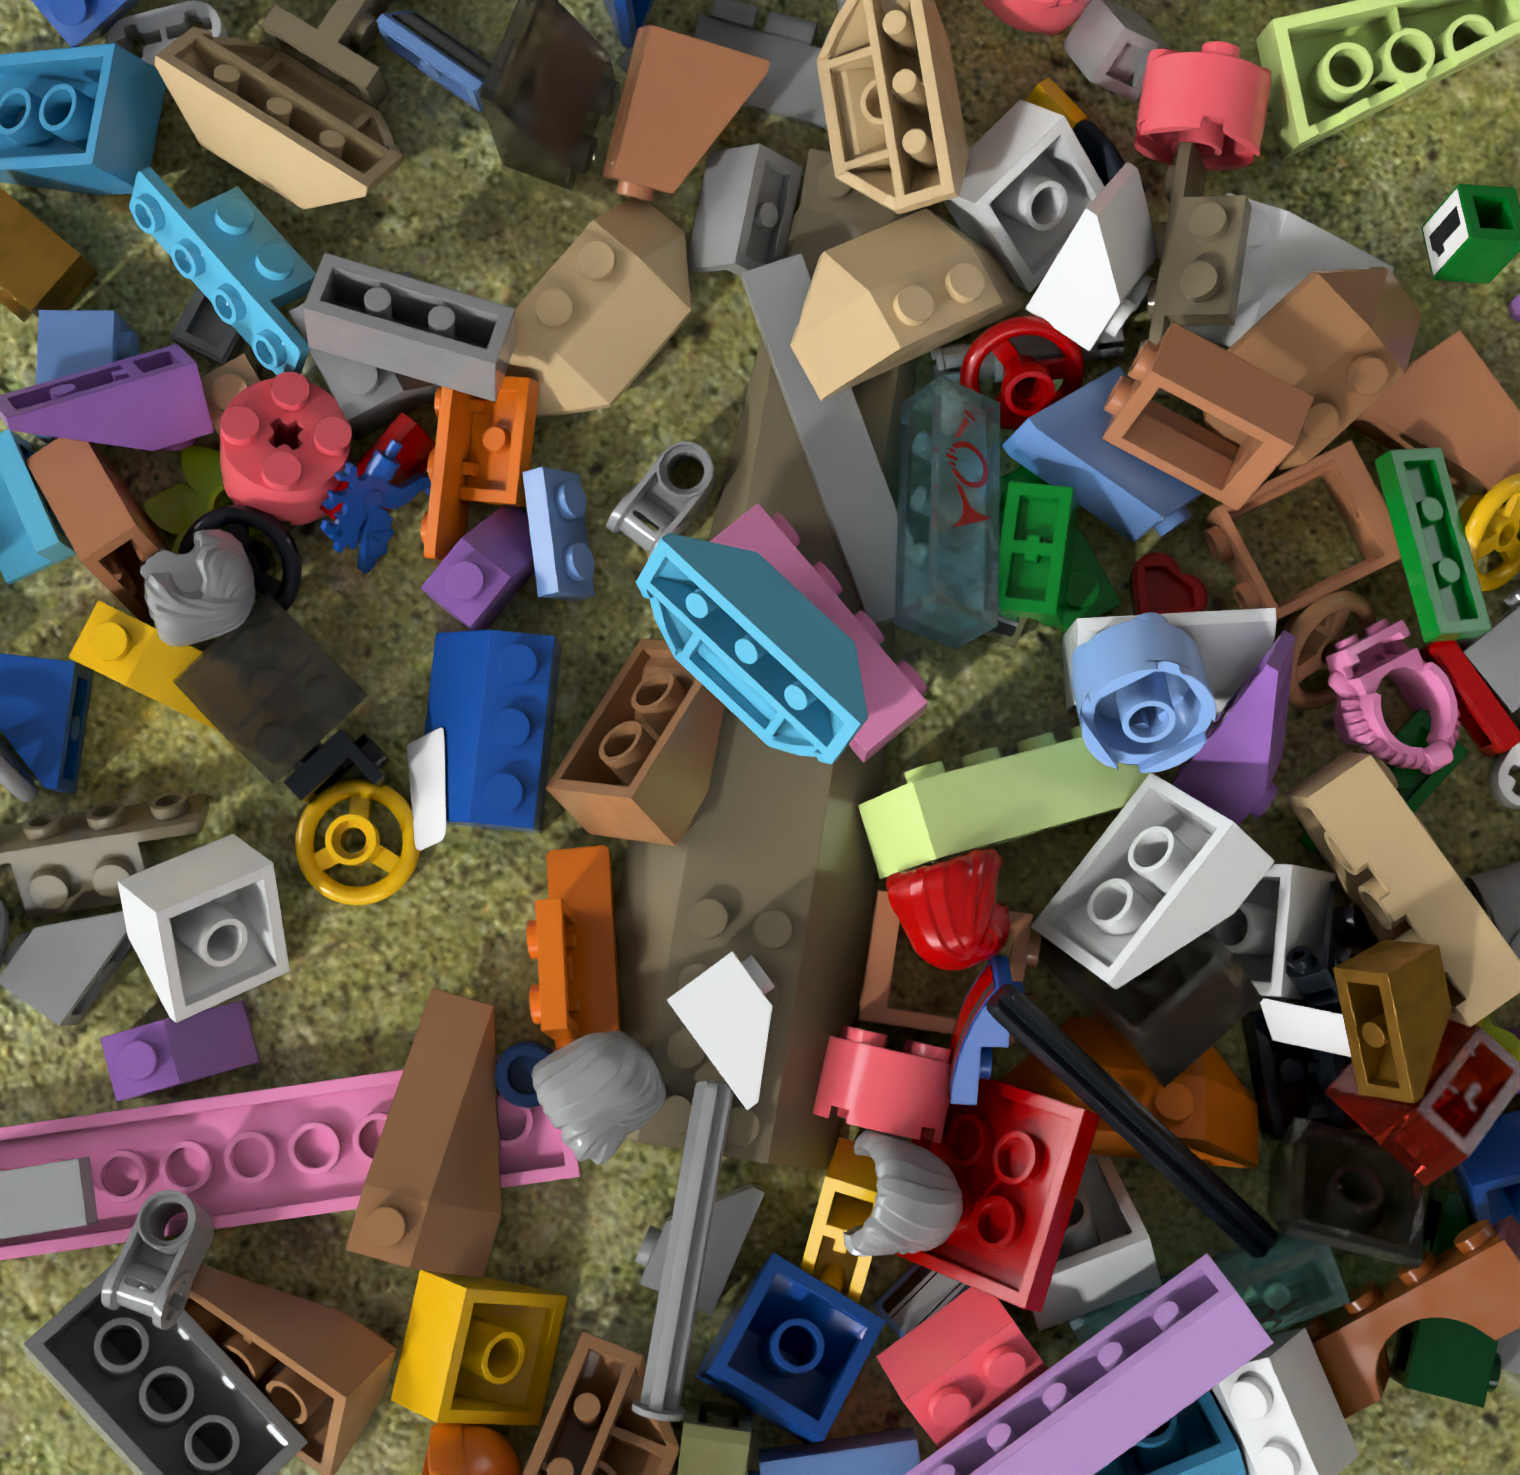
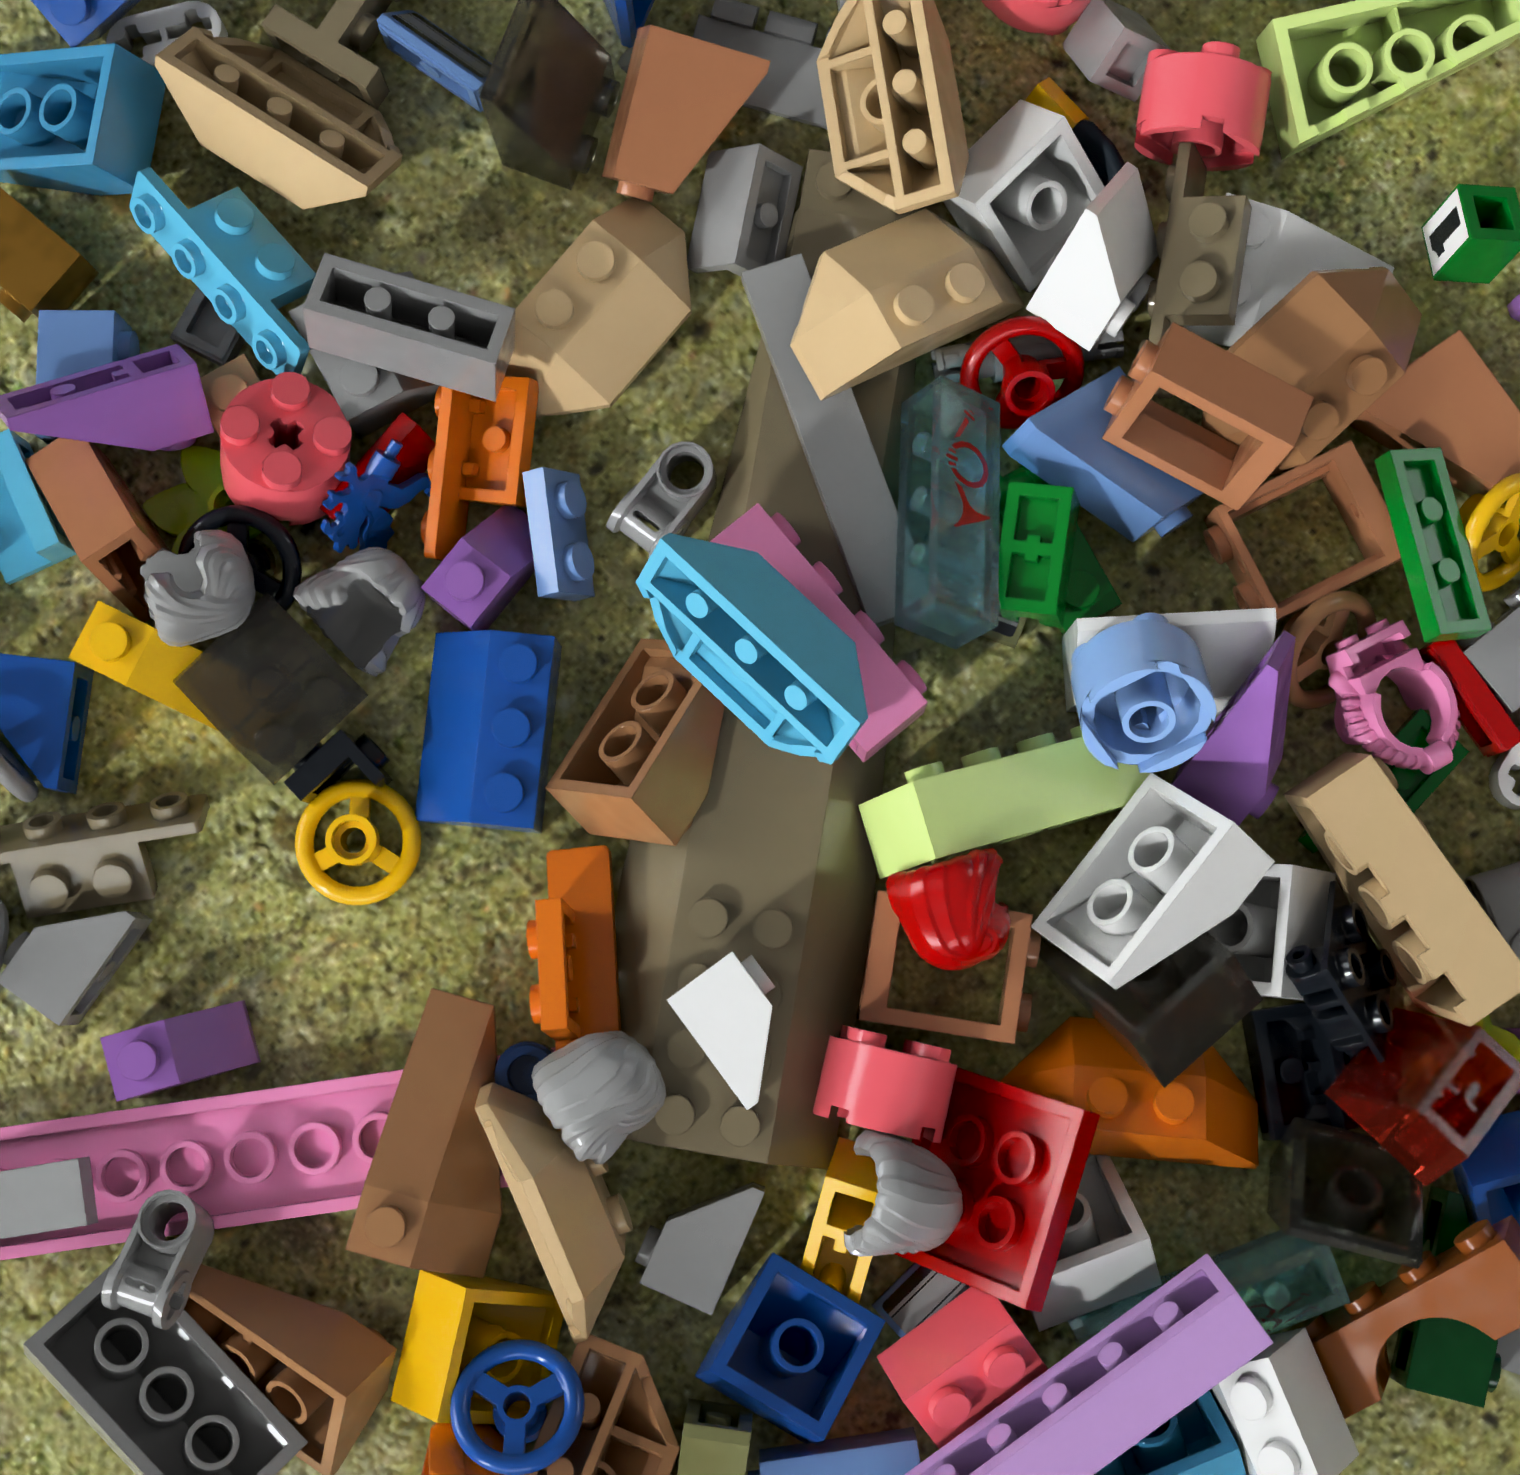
(206, 925): white slope -> none
(364, 605): none -> light grey hair
(428, 788): white sticker -> none
(525, 1429): none -> blue piece
(562, 1203): none -> tan wedge
(685, 1253): light grey axle -> none
(977, 1033): slope -> none
(1131, 1120): black axle -> none
(1163, 589): red tile -> none
(1306, 1027): white sticker -> none
(1394, 1016): pearl gold slope -> none

